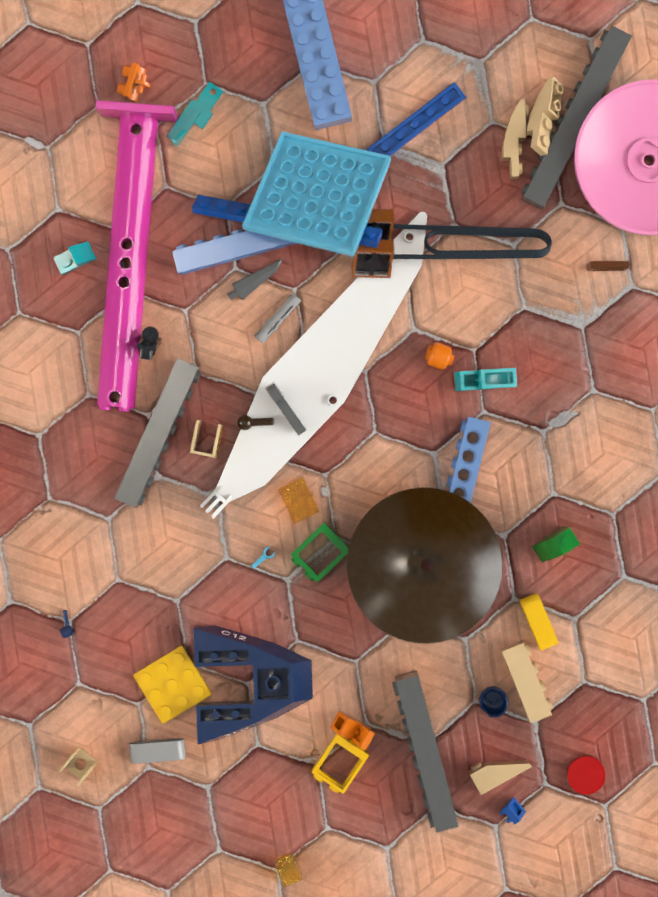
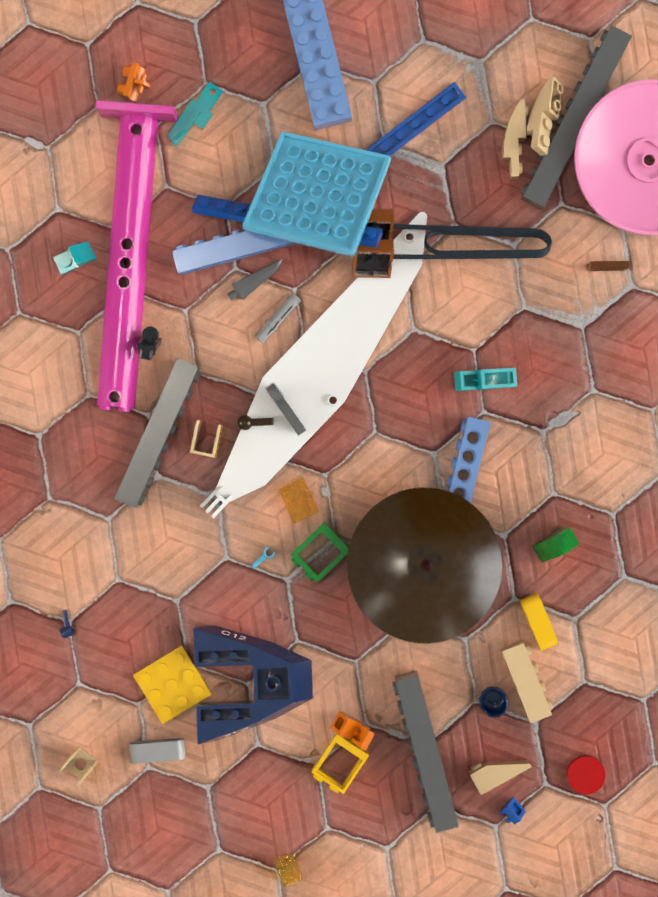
(439, 356): orange head -> none

